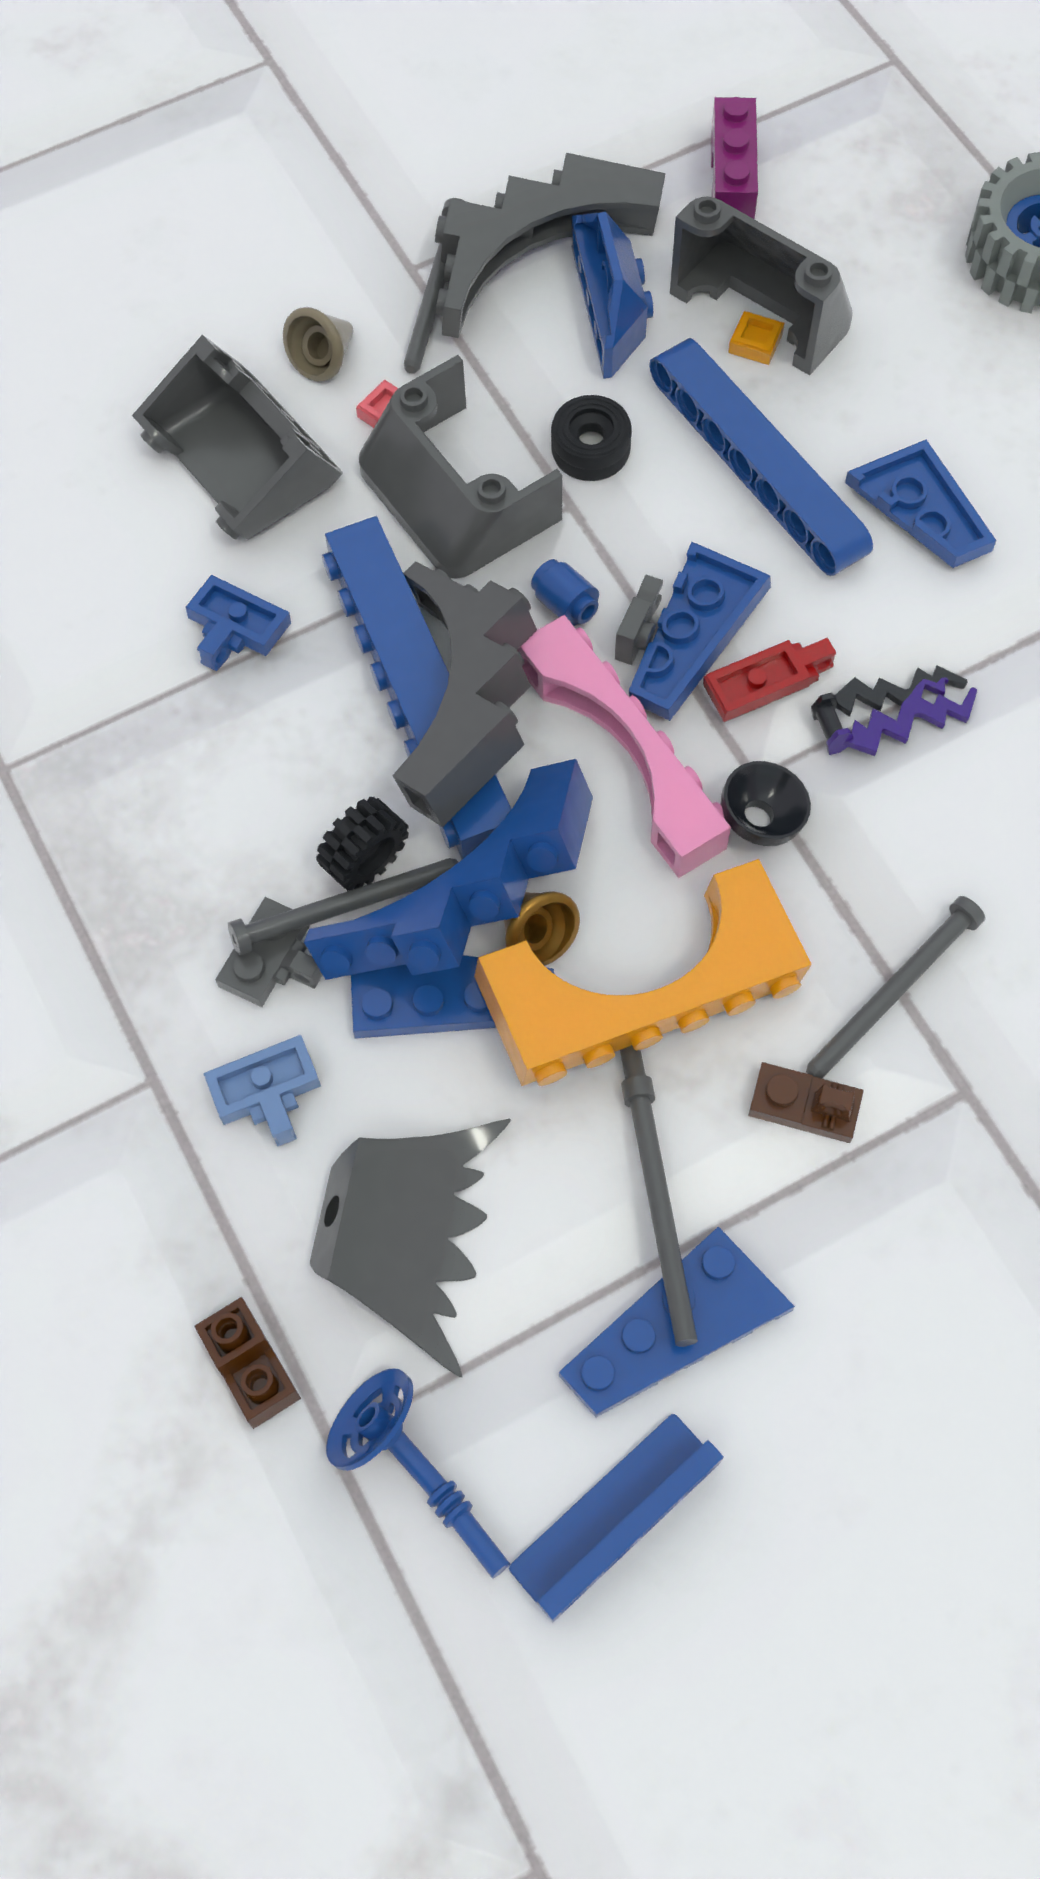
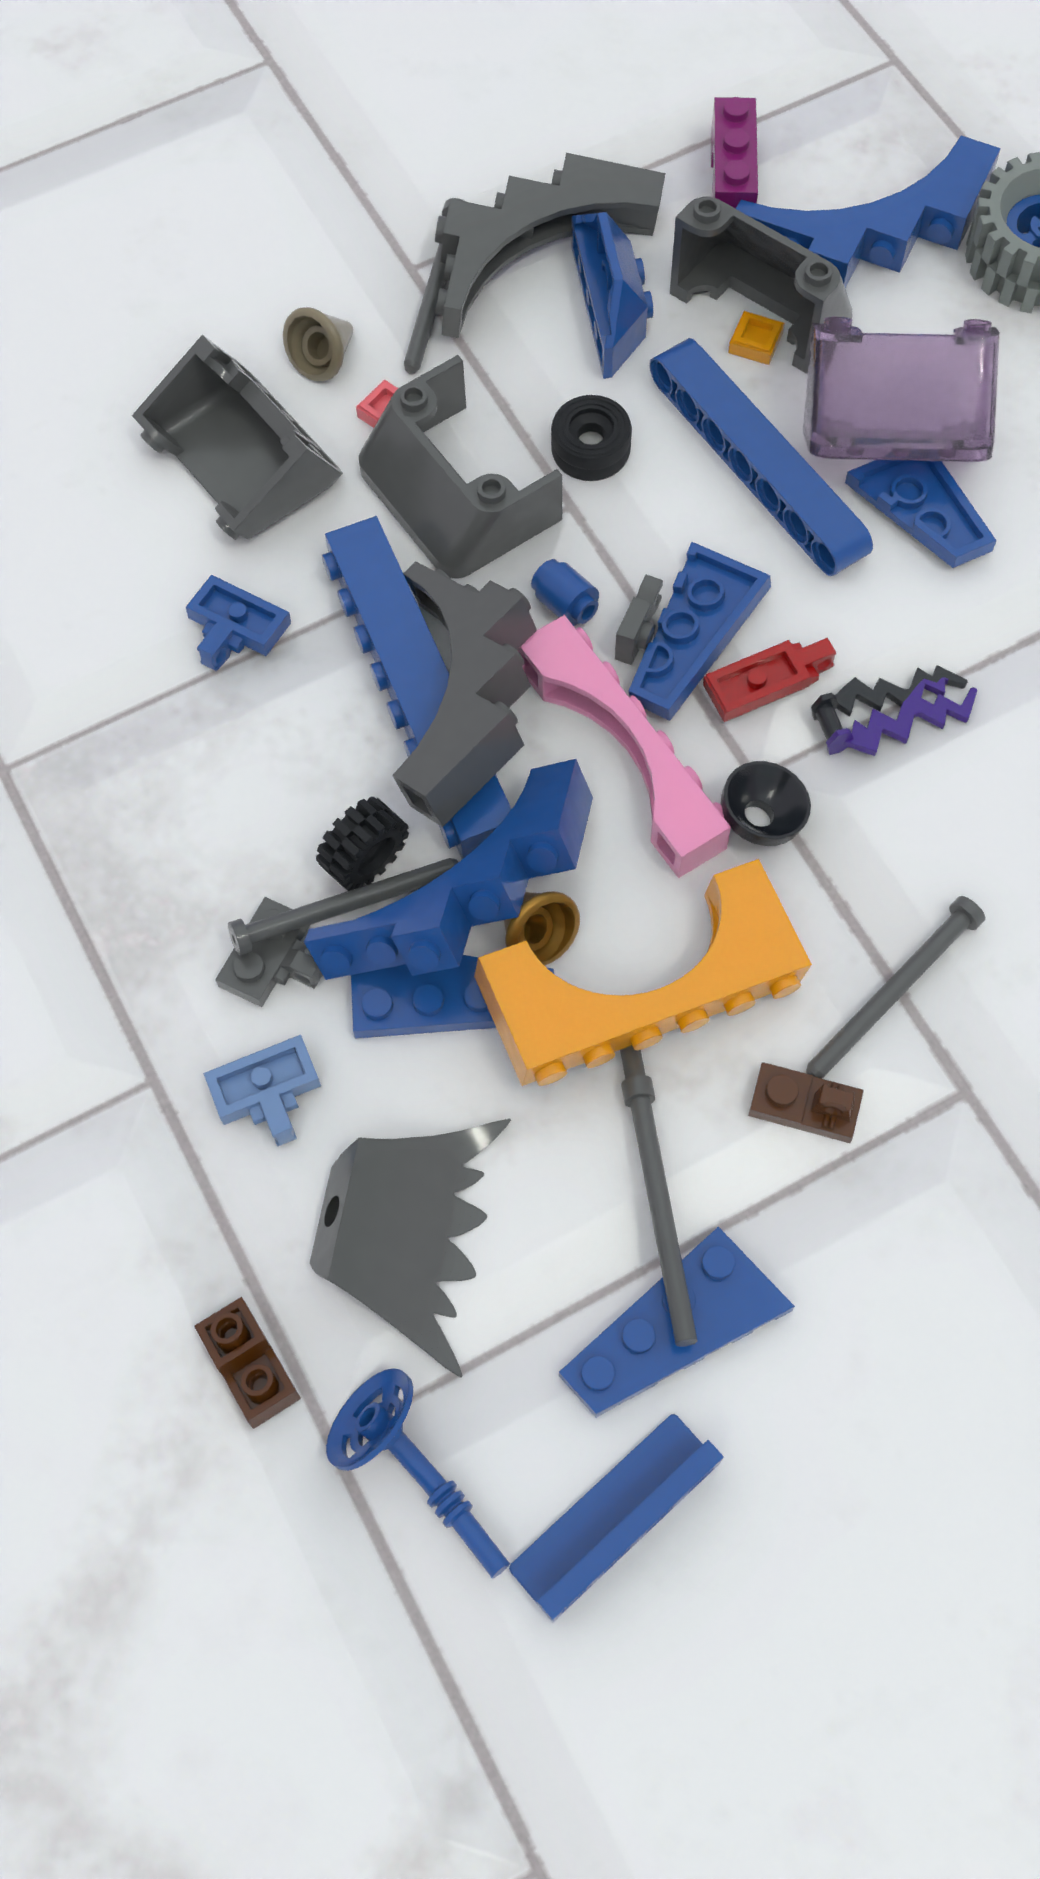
(887, 229): none -> blue arch
(901, 393): none -> clear purple windscreen

